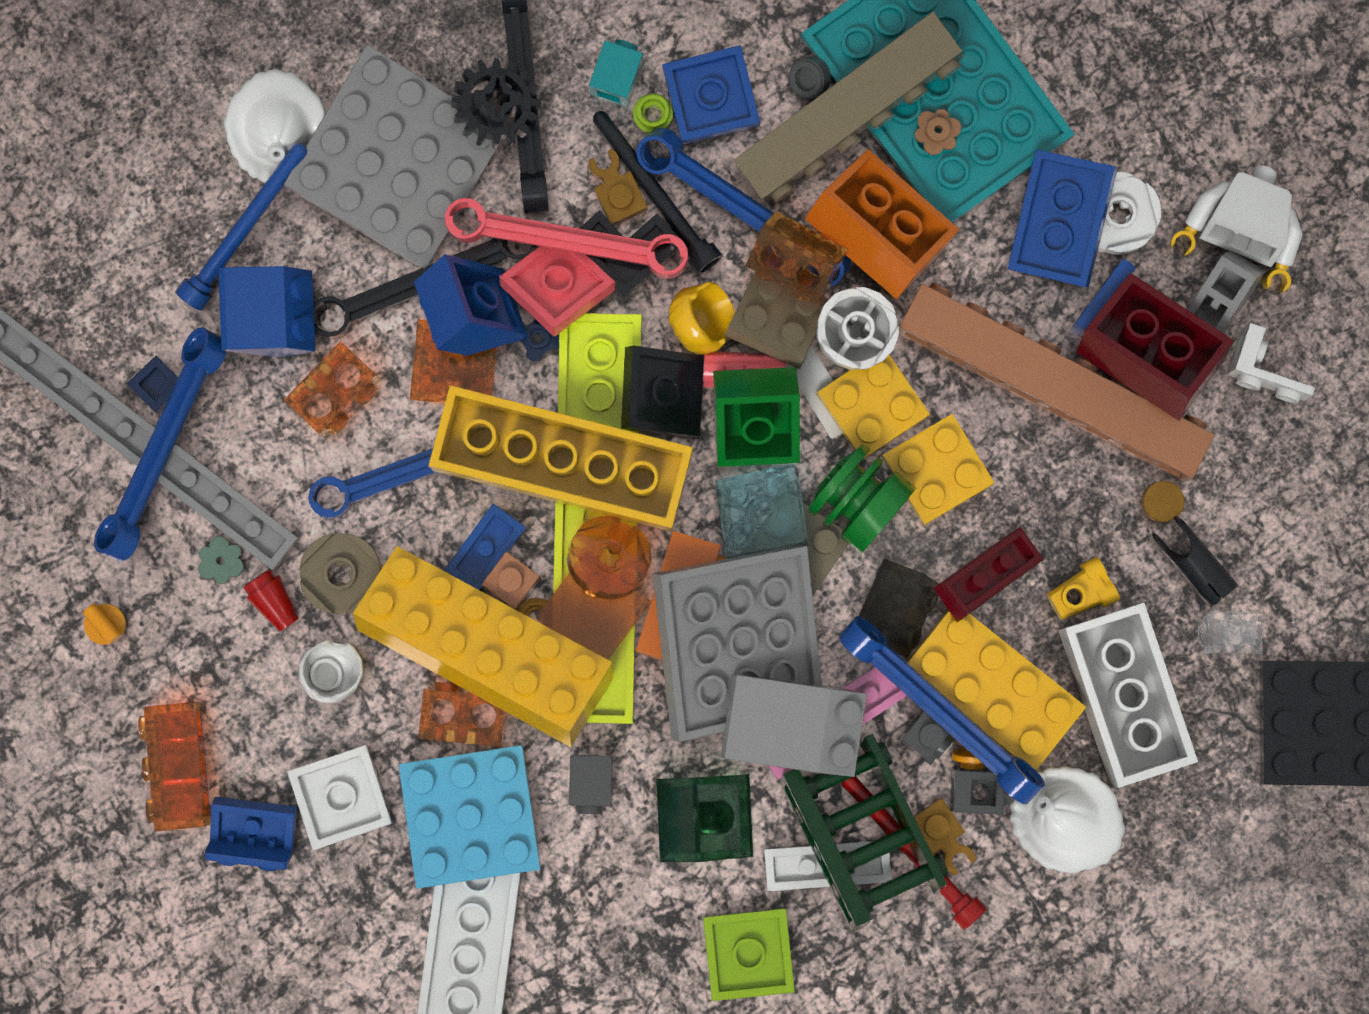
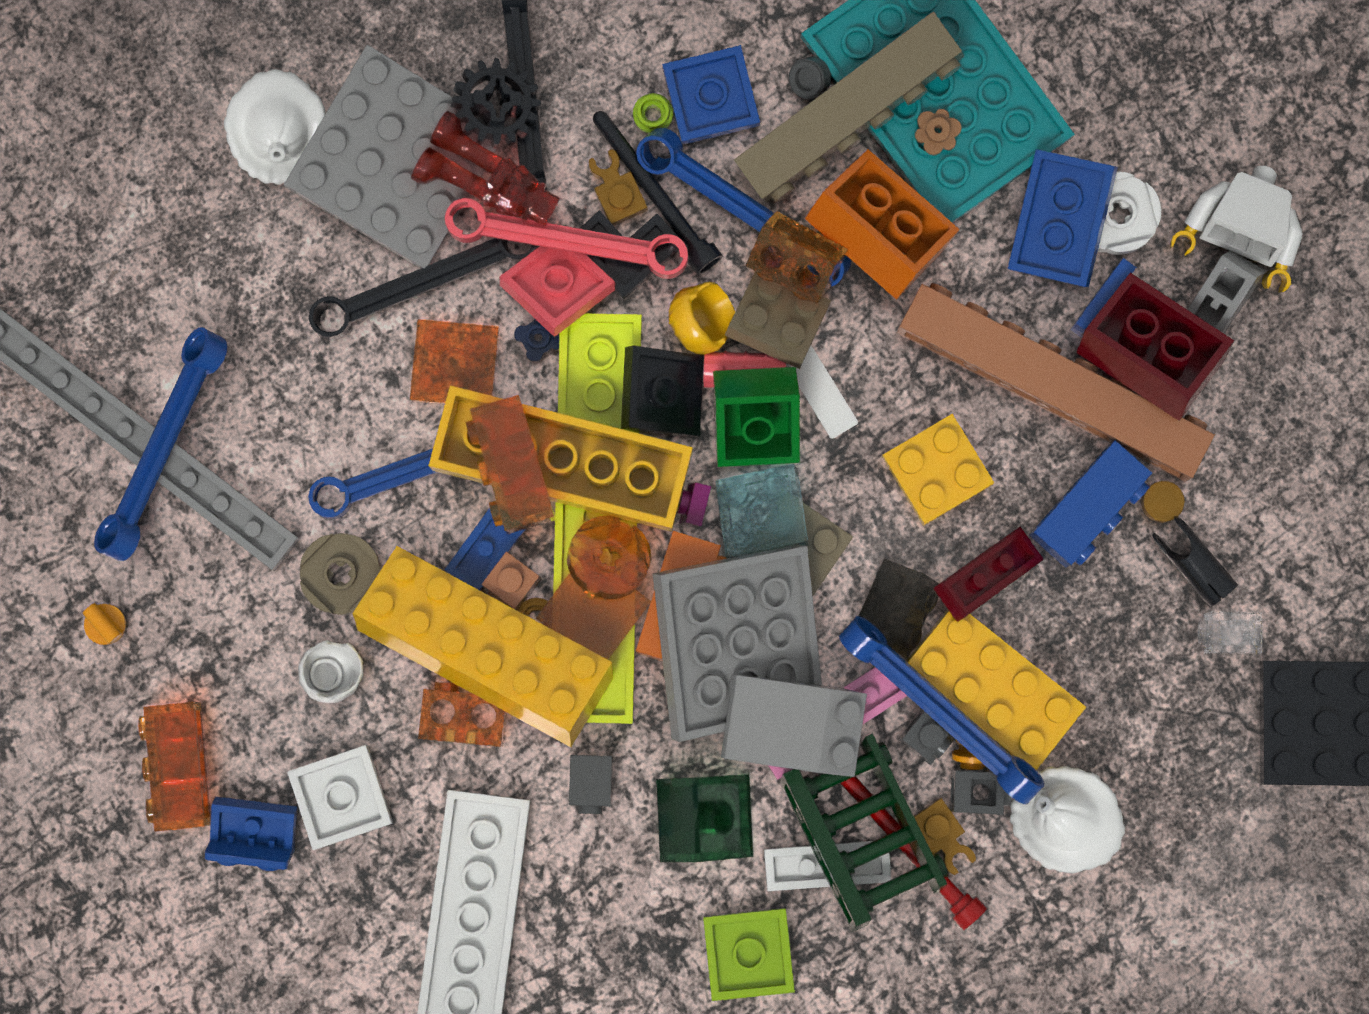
(154, 384): dark blue plate -> none
(198, 288): blue piece -> none
(220, 548): sand green plant -> none
(266, 310): blue slope -> none
(271, 599): red cone -> none
(325, 383): clear orange brick -> none
(468, 306): blue slope -> none
(469, 816): medium azure plate -> none
(508, 190): none -> clear red piece
(510, 465): none -> clear orange brick
(616, 72): teal brick -> none
(693, 504): none -> magenta plate
(857, 328): white cylinder -> none
(861, 498): green wheel -> none
(873, 405): yellow plate -> none
(1092, 505): none -> blue brick
(1092, 585): yellow plate -> none
(1128, 696): white brick -> none
(1251, 351): white bracket -> none

